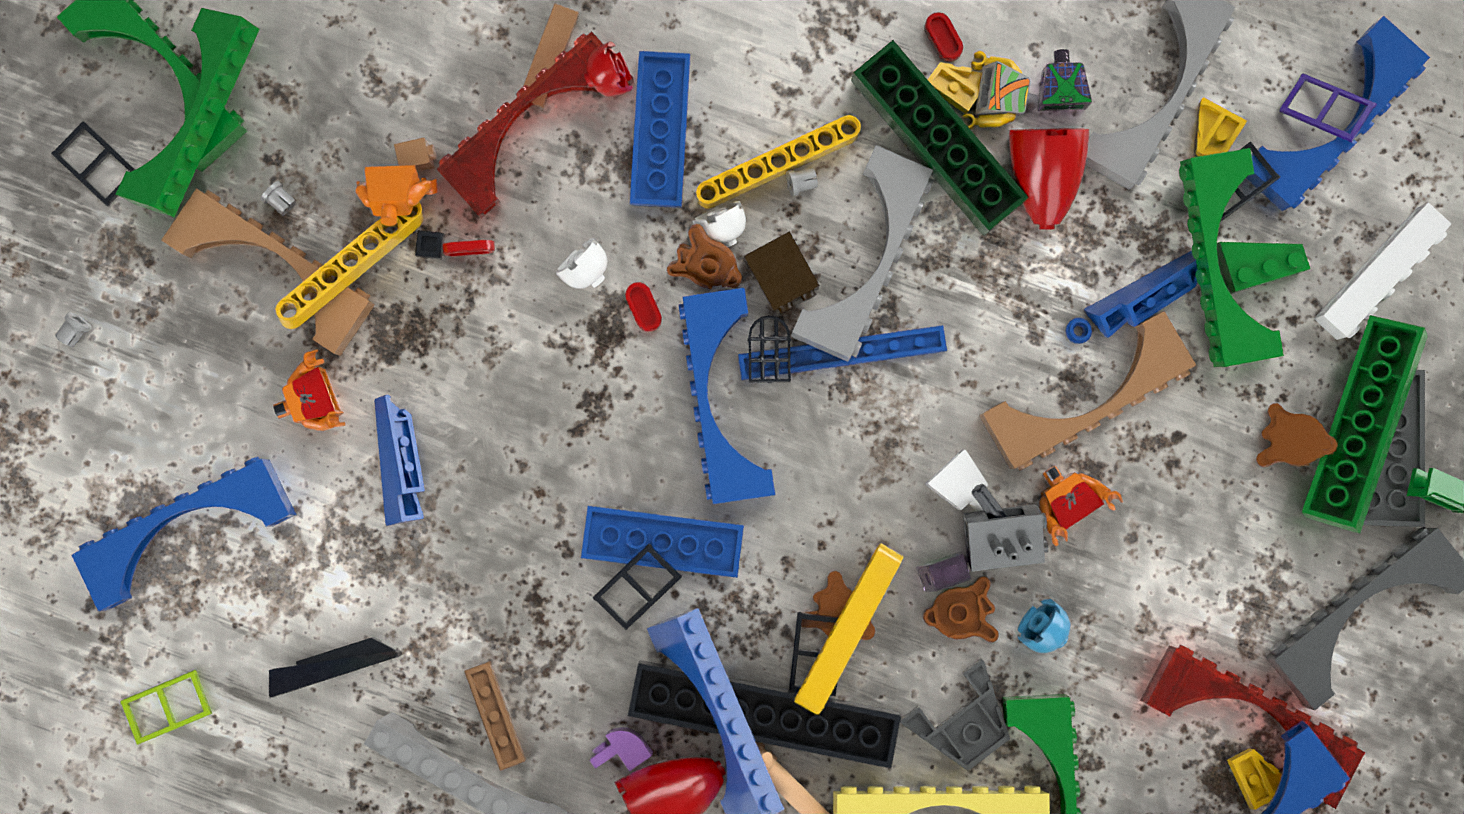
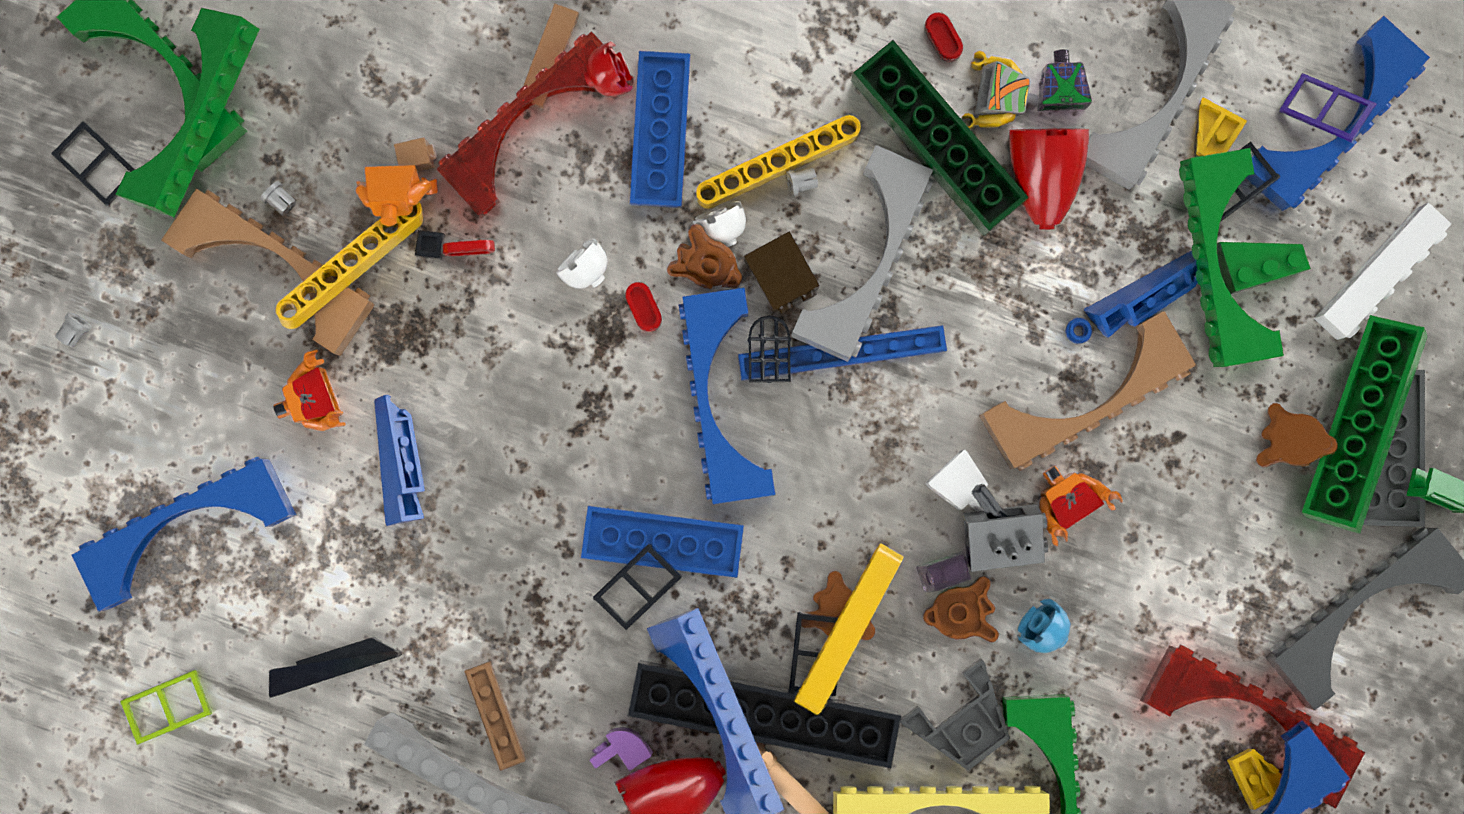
(956, 85): yellow wing -> none

